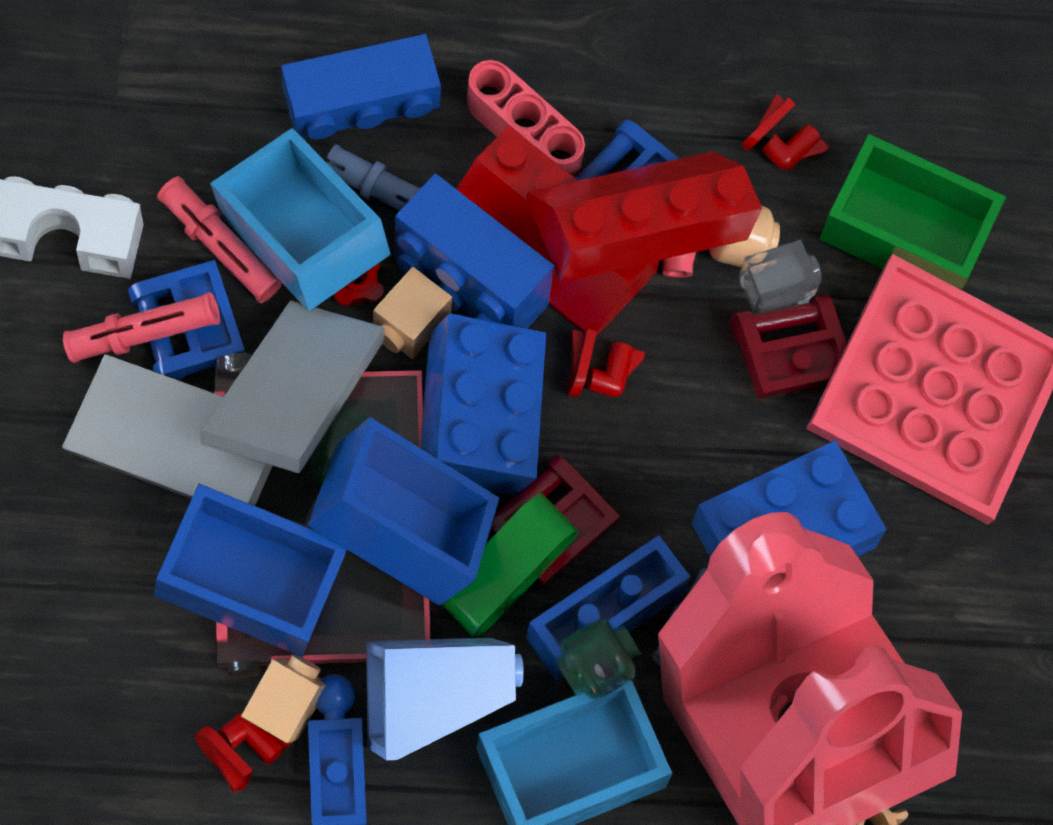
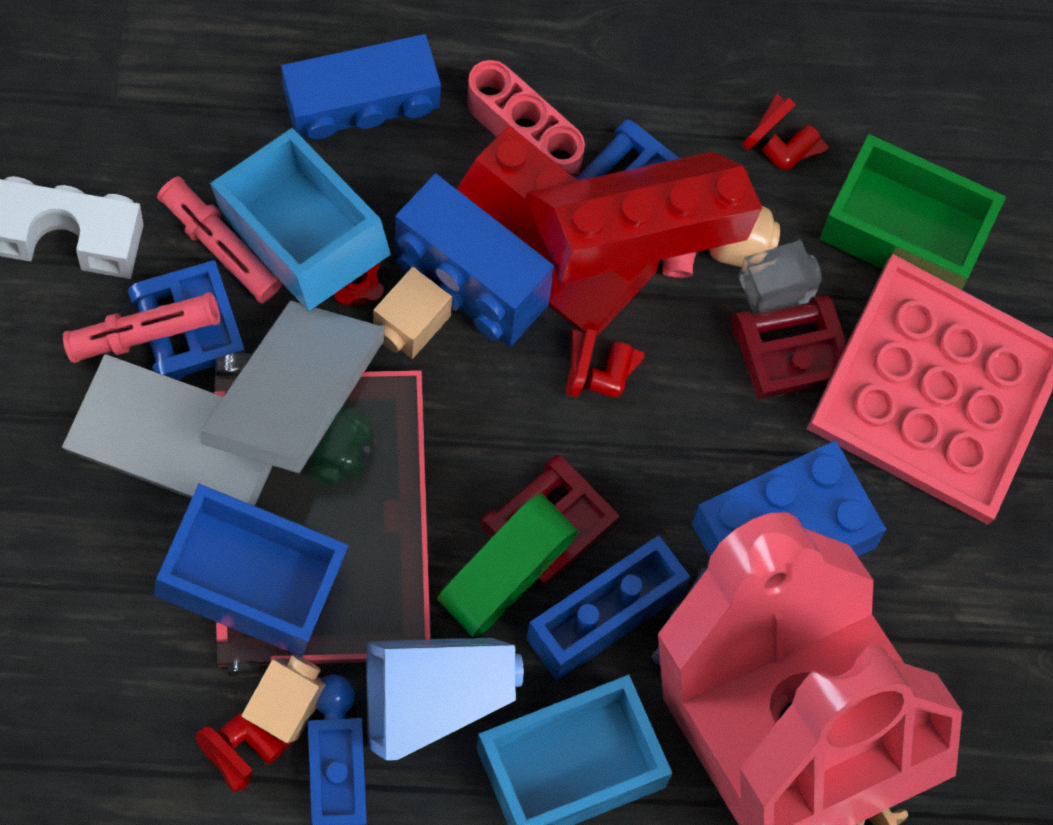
(371, 179): sand blue pin -> none
(404, 511): blue piece -> none
(484, 401): blue piece -> none
(598, 659): clear green head -> none

